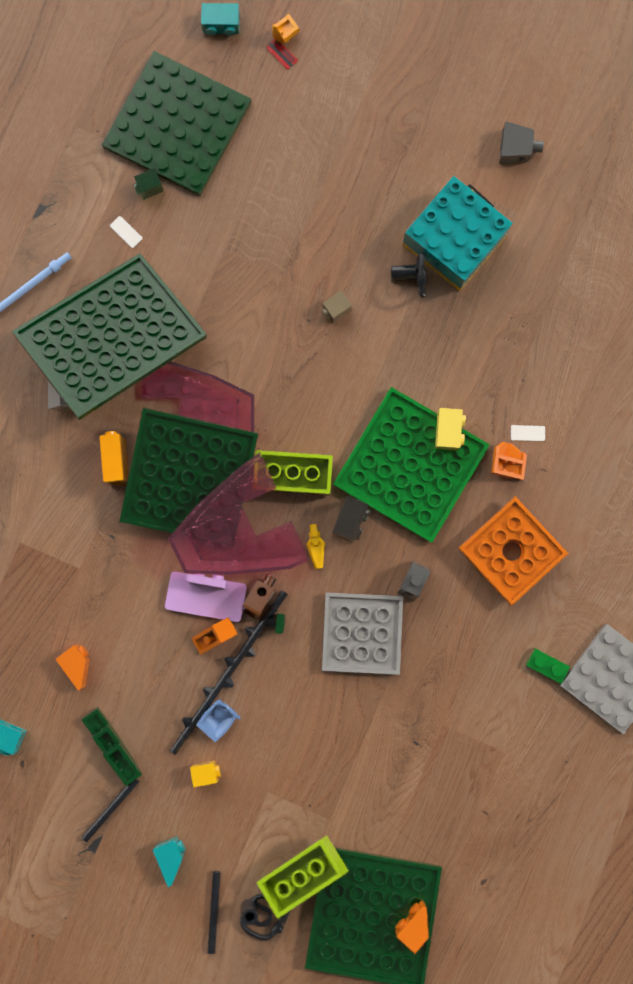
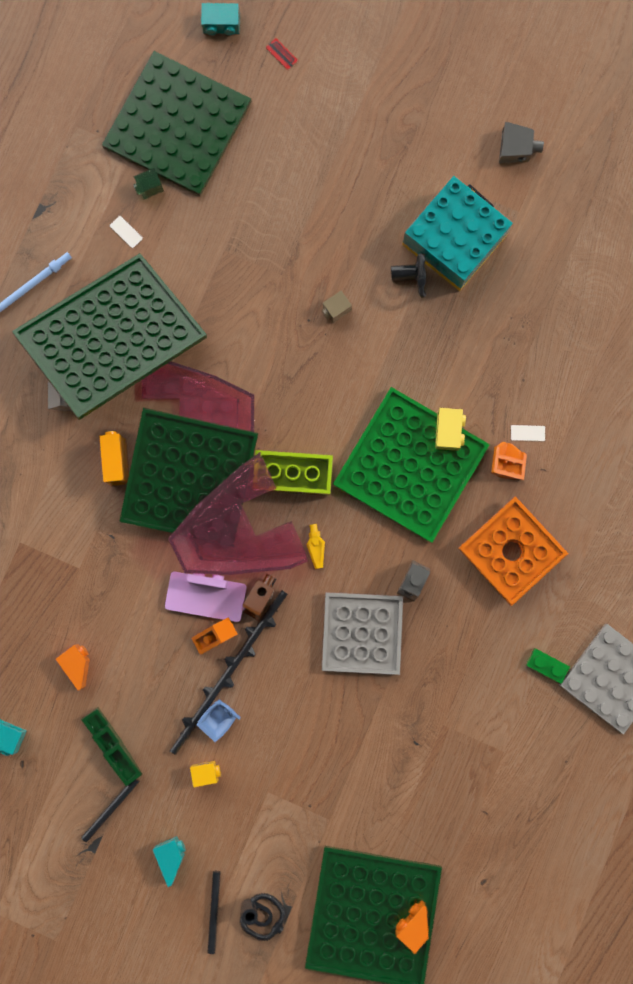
(280, 623): dark green tile -> none
(285, 29): light orange plate -> none
(302, 876): lime brick -> none
(350, 519): clear smoke brick -> none

